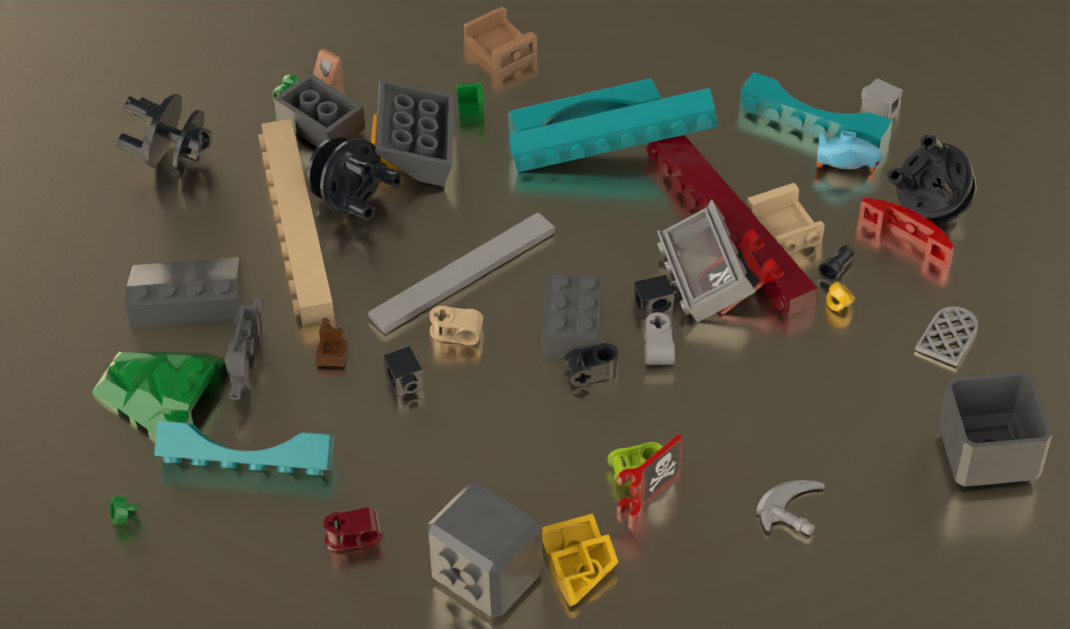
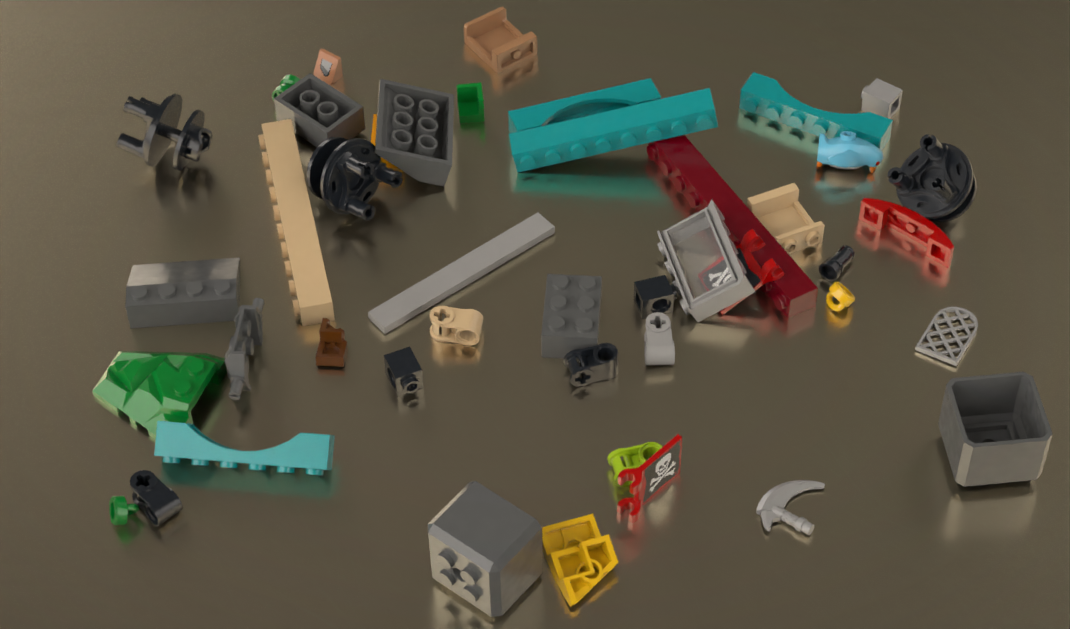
(154, 497): none -> black piece
(355, 528): dark red piece -> none

